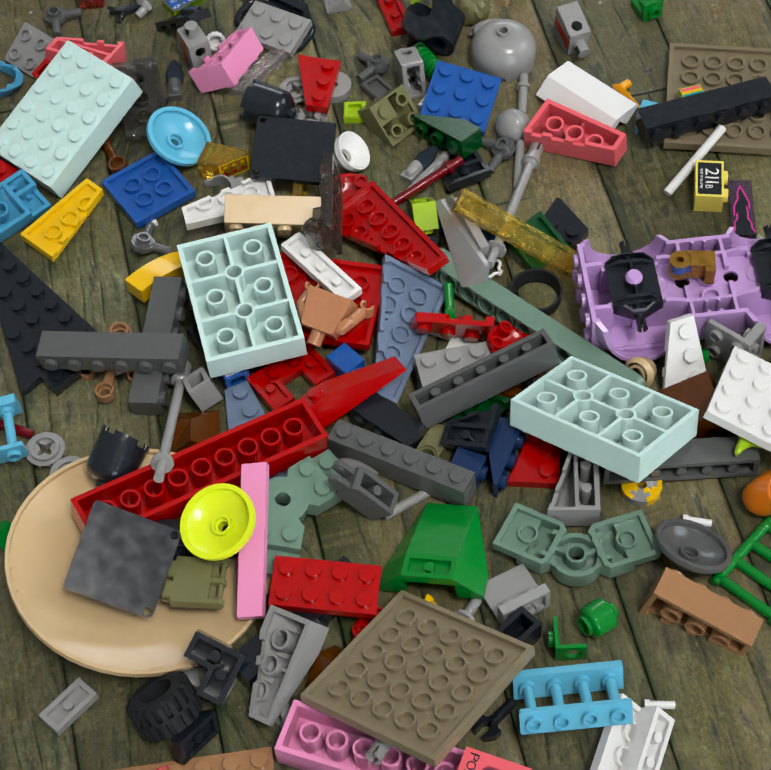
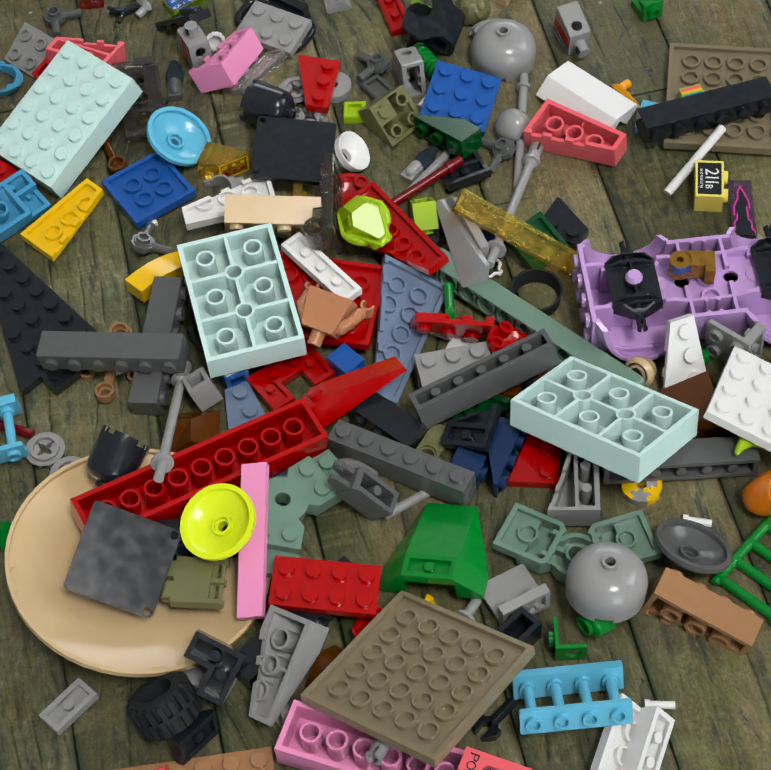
(365, 222): none -> lime helmet
(606, 582): none -> light grey cylinder

